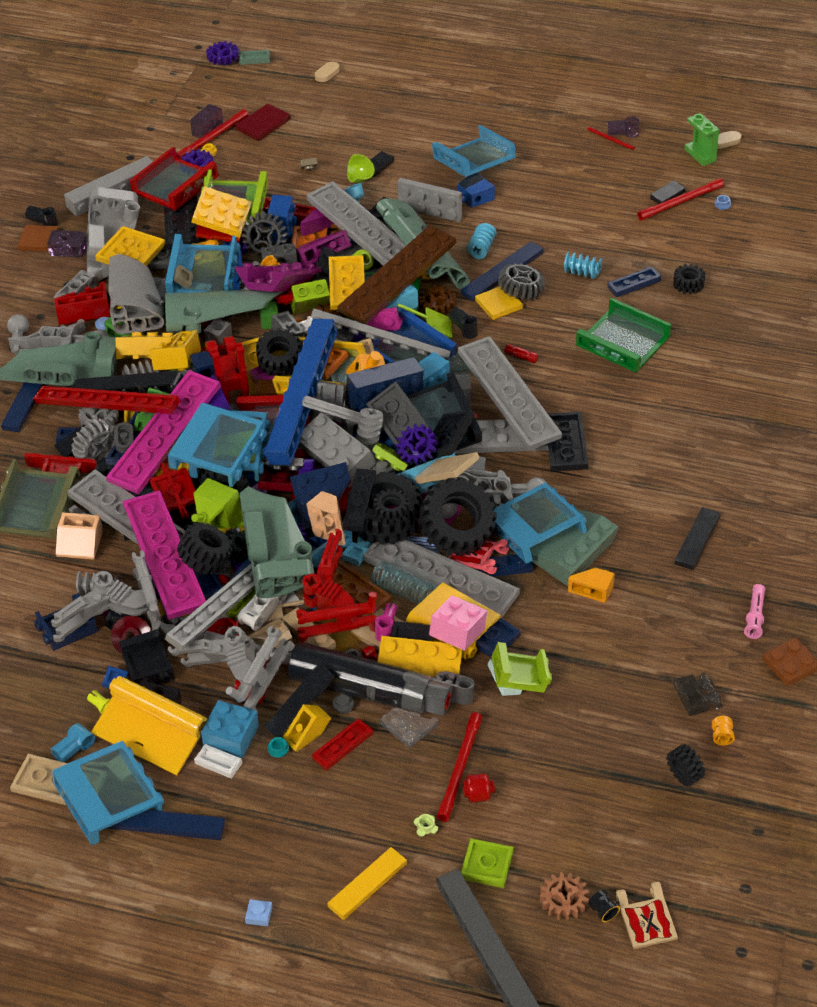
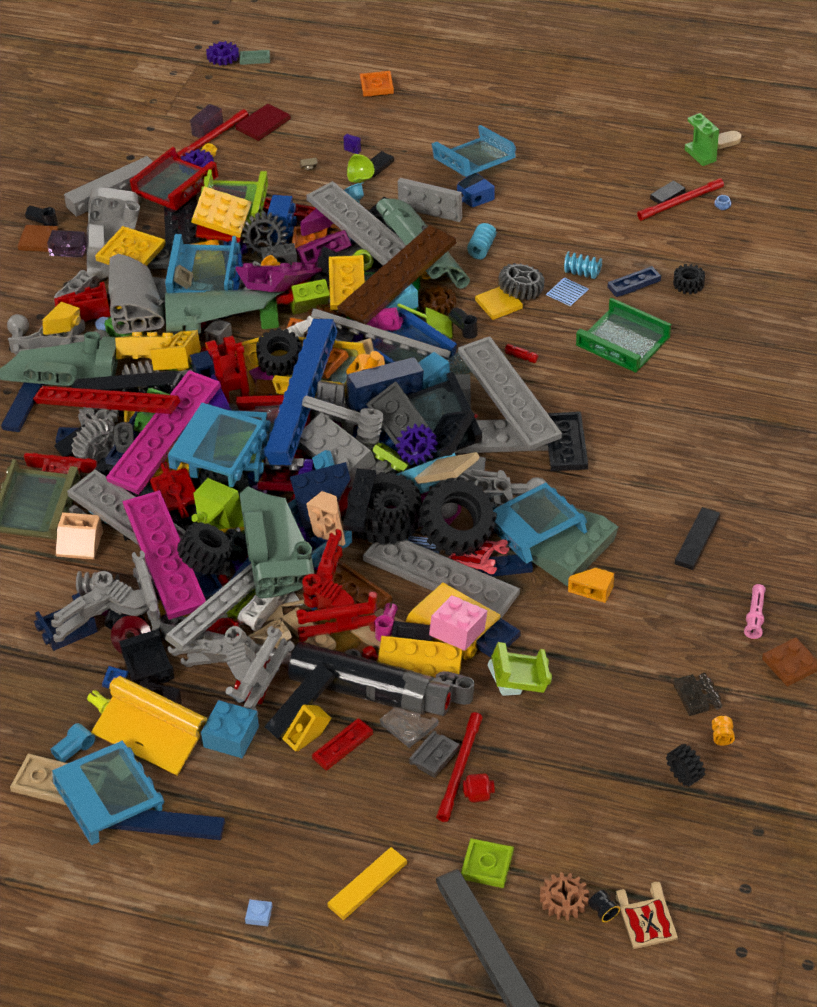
(61, 319): none -> yellow slope
(218, 761): white tile -> none
(278, 747): teal plate -> none
(286, 321): dark grey hinge -> none
(323, 460): none -> dark azure plate
(327, 71): tan tile -> none
(343, 703): dark grey plate -> none
(352, 144): none -> dark purple plate
(355, 552): medium azure plate -> none
(376, 83): none -> orange plate
(422, 589): clear light blue piece -> none
(425, 819): yellowish green plate -> none
(434, 754): none -> flat silver plate
(490, 278): dark blue tile -> none
(567, 291): none -> light blue sticker
(611, 138): red axle -> none
(629, 127): piece -> none

